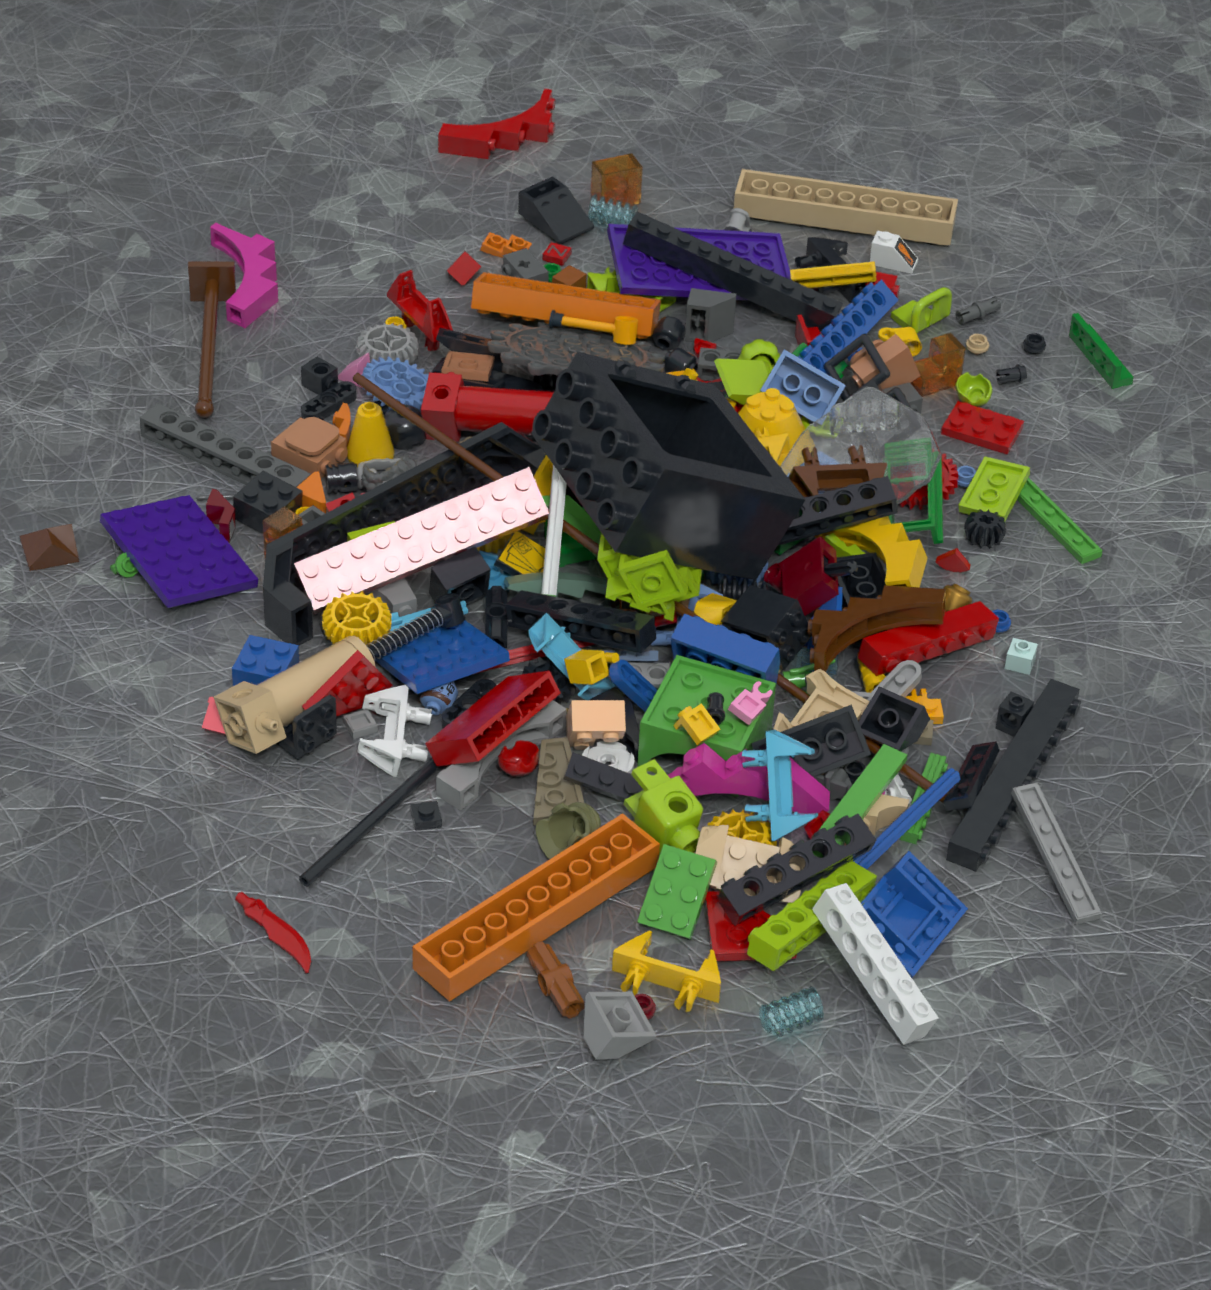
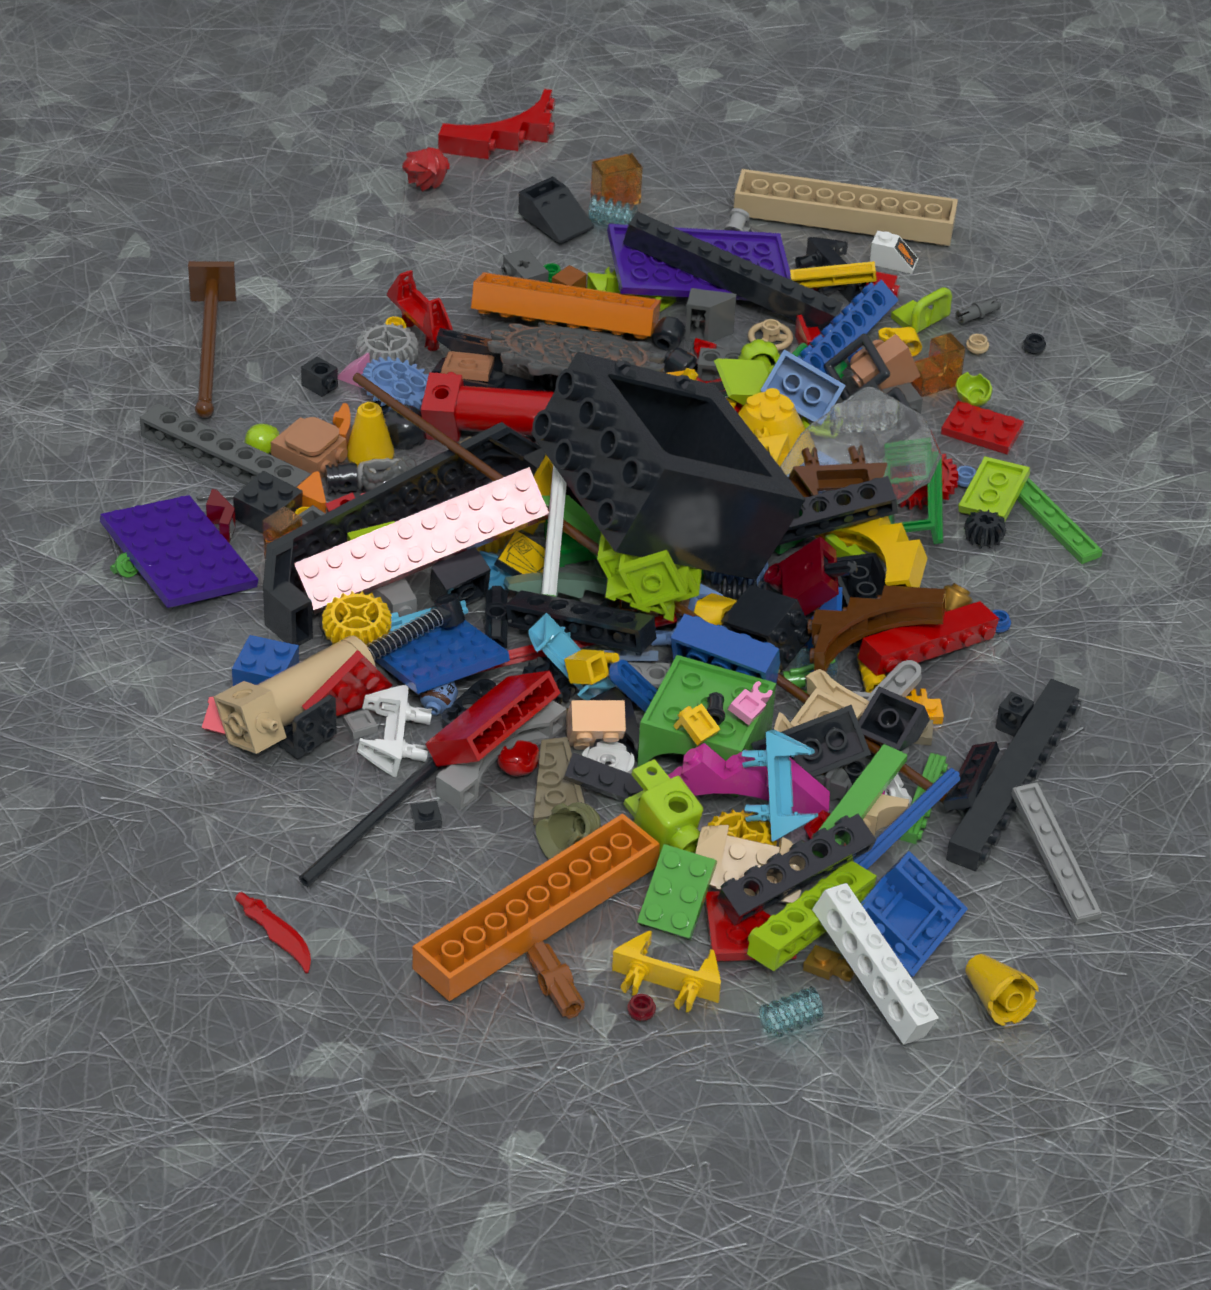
(50, 547): reddish brown slope -> none
(256, 259): dark pink arch -> none
(260, 436): none -> lime hair
(340, 393): black beam -> none
(426, 167): none -> red hair
(463, 268): red panel -> none
(500, 246): orange slope -> none
(557, 254): red tile -> none
(615, 1024): light grey slope -> none
(623, 329): light orange piece -> none
(771, 332): none -> tan piece
(826, 963): none -> pearl gold plate
(953, 561): red tile -> none
(1002, 989): none -> yellow cone
(1015, 373): black pin -> none
(1021, 656): light aqua plate -> none
(1099, 353): green fence -> none

